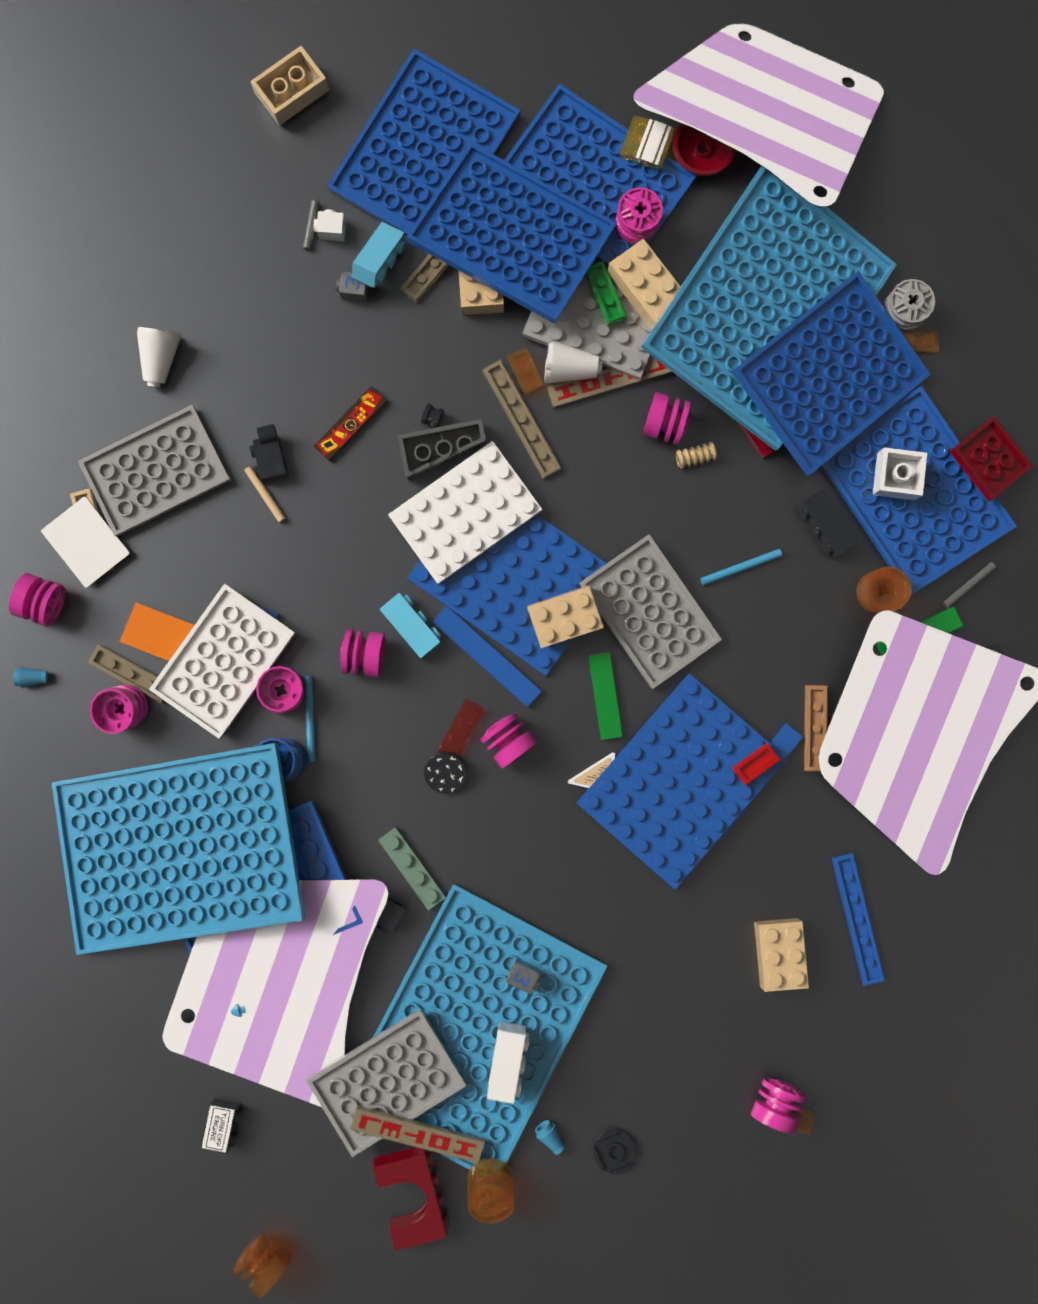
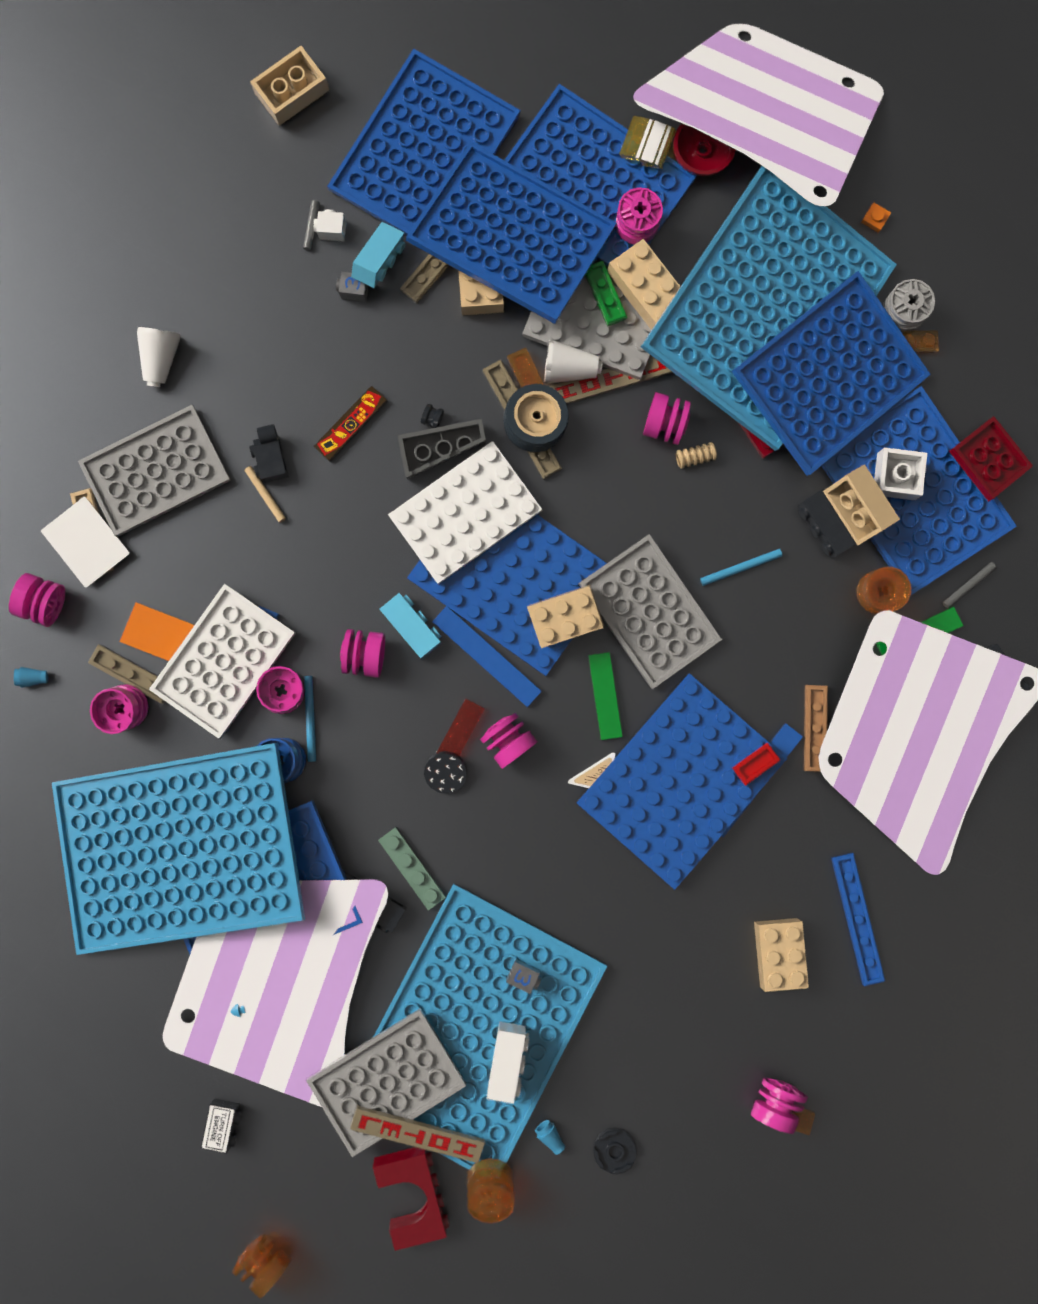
(538, 402): none -> wheel
(861, 504): none -> tan brick
(876, 217): none -> orange plate

